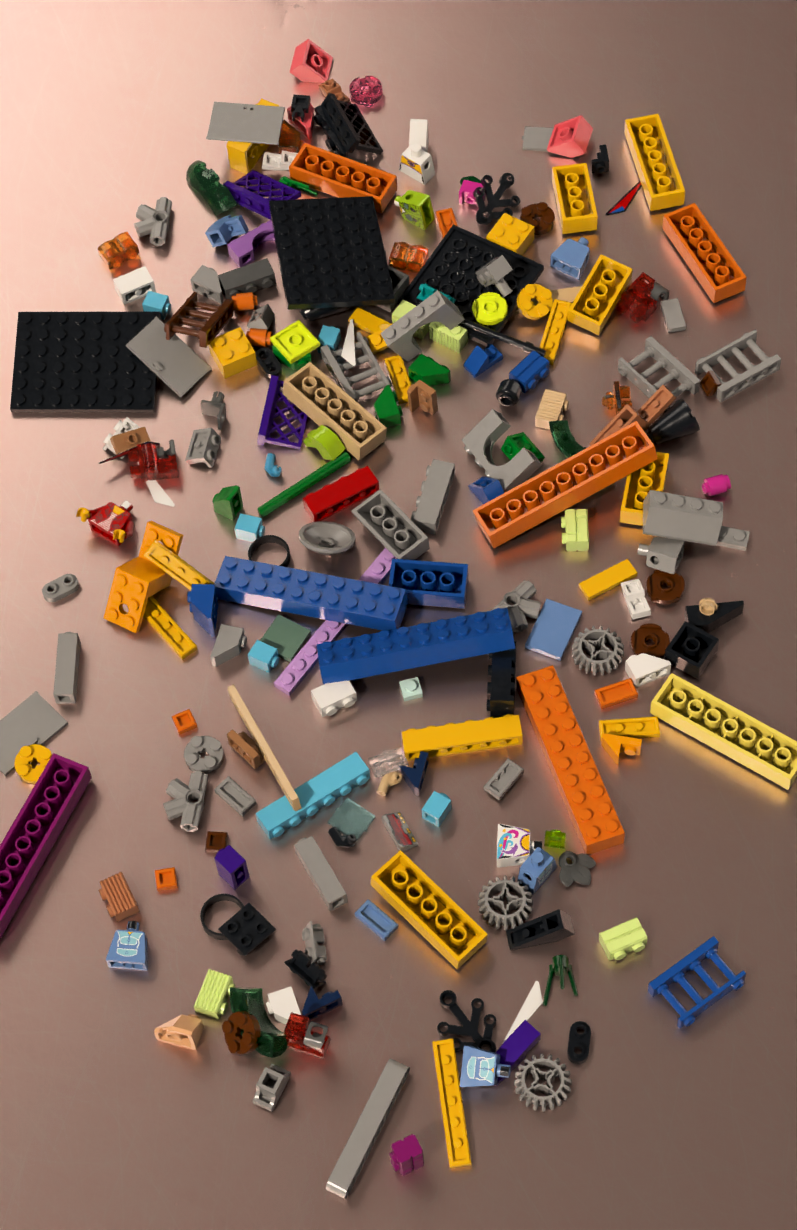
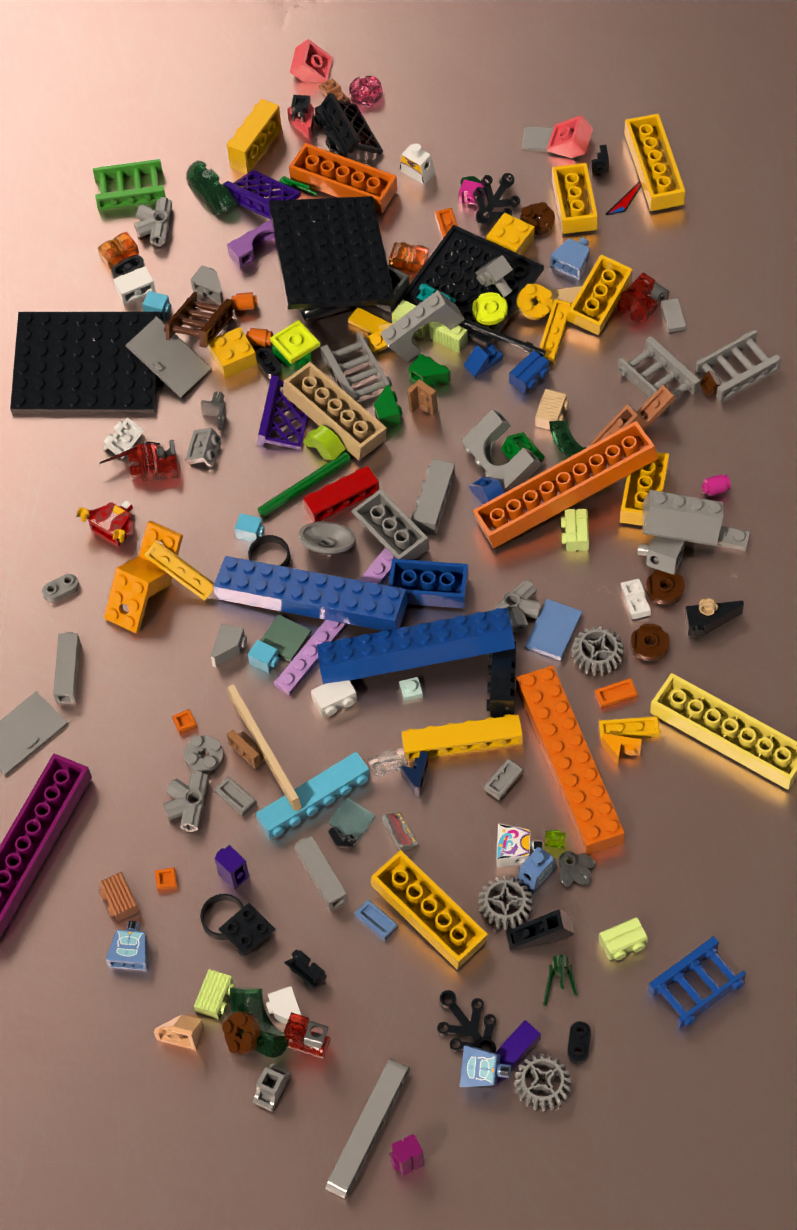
(27, 755): yellow plate -> none
(127, 266): none -> black plate
(129, 439): medium nougat plate -> none
(131, 197): none -> bright green fence
(158, 493): white sticker -> none
(168, 629): yellow tile -> none
(204, 606): blue slope -> none
(216, 841): reddish brown tile -> none
(226, 228): medium blue brick -> none
(228, 502): green slope -> none
(247, 278): dark grey brick -> none
(254, 125): light grey container -> none
(261, 318): light grey slope -> none
(269, 466): dark azure arm -> none
(278, 161): white slope -> none
(289, 139): clear orange slope -> none
(312, 936): light grey hinge -> none
(316, 1007): dark blue slope -> none
(329, 336): medium azure brick -> none
(348, 351): white sticker -> none
(389, 780): tan arm -> none
(399, 377): yellow tile -> none
(416, 208): lime torso -> none
(419, 133): white slope -> none
(436, 808): medium azure brick -> none
(451, 1103): yellow tile -> none
(508, 392): black head -> none
(530, 1005): white sticker -> none
(607, 579): yellow tile -> none
(619, 393): clear orange hips -> none
(646, 668): white slope -> none
(673, 424): black cone -> none
(691, 649): black brick -> none
(704, 253): orange brick -> none

